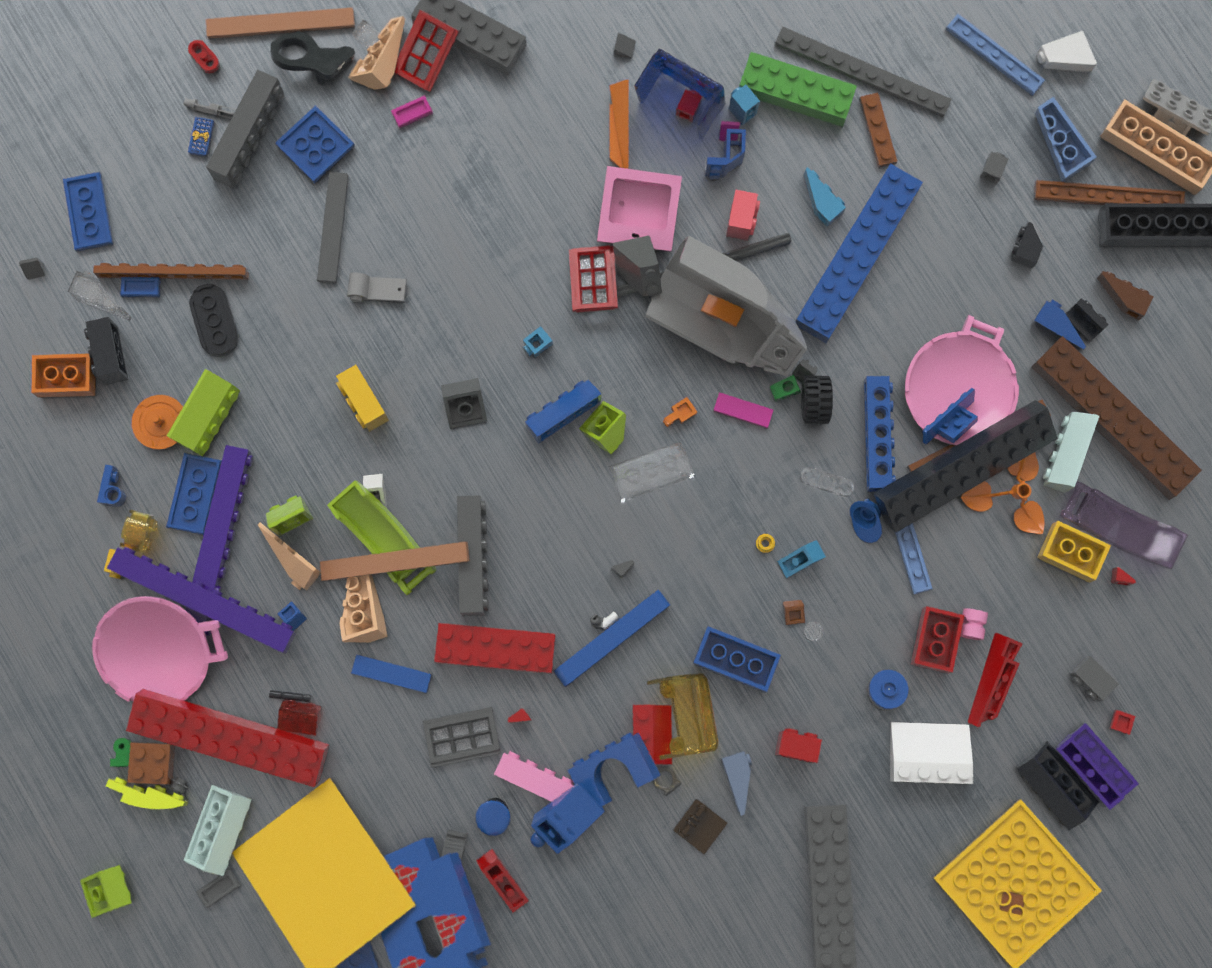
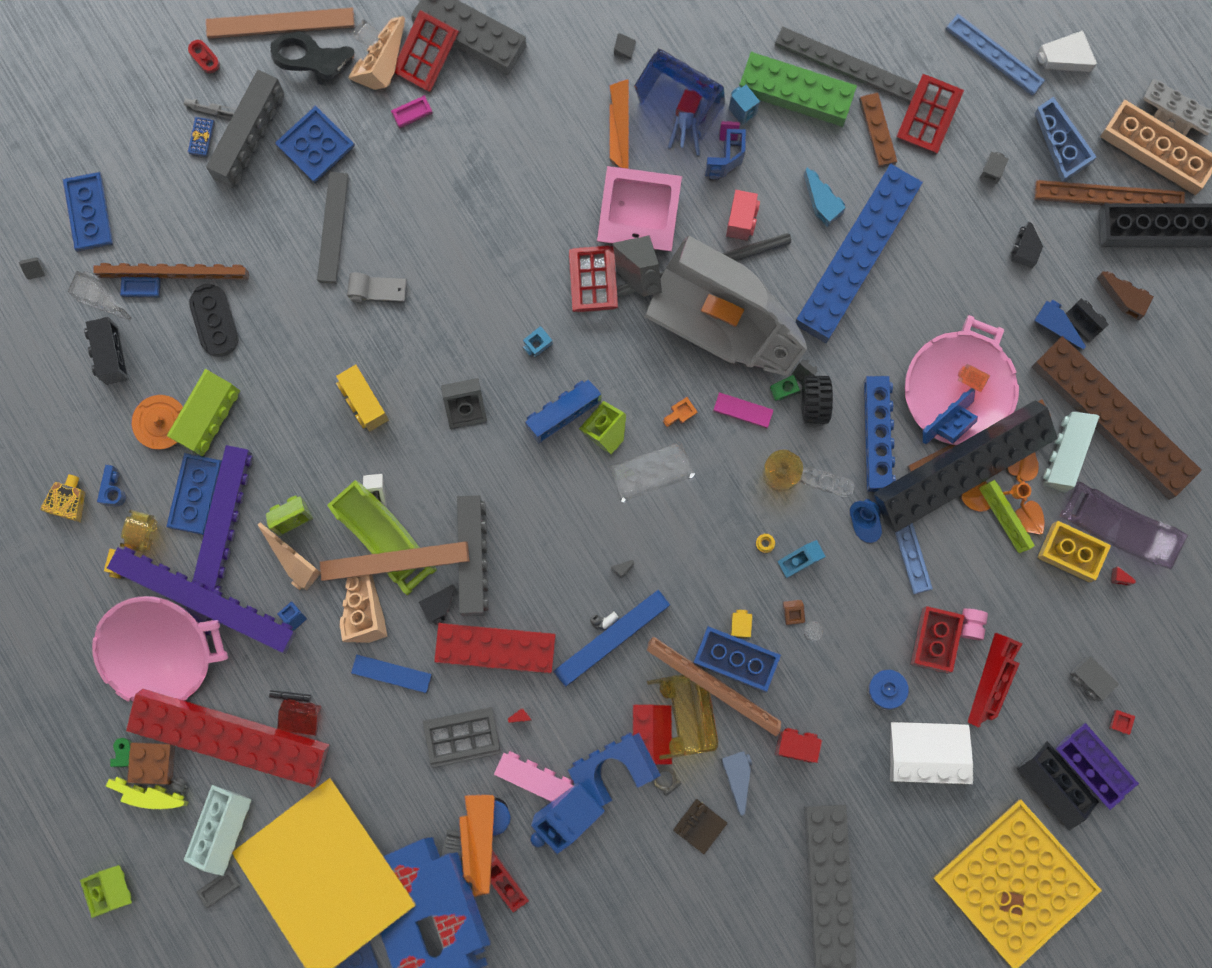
(62, 375): orange brick -> none
(65, 500): none -> torso
(438, 605): none -> black slope
(476, 841): none -> orange wedge
(685, 120): none -> medium blue plant
(714, 686): none -> nougat tile
(741, 624): none -> yellow brick
(787, 460): none -> clear yellow brick
(930, 113): none -> red piece
(973, 377): none -> clear orange brick
(1006, 516): none -> lime plate

